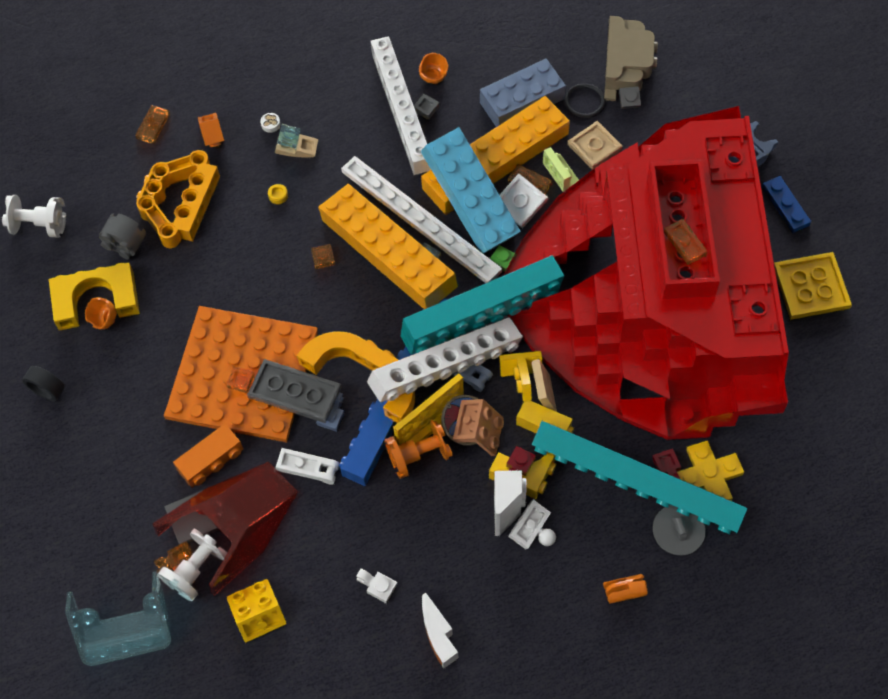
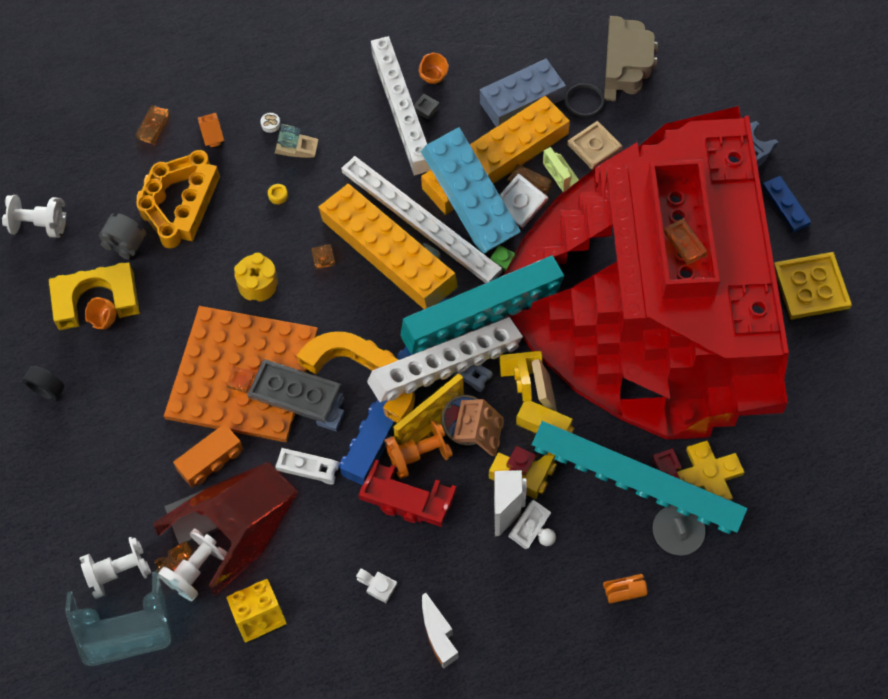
(106, 570): none -> white piece
(256, 277): none -> yellow brick
(404, 499): none -> red bracket
(629, 97): dark grey plate -> none

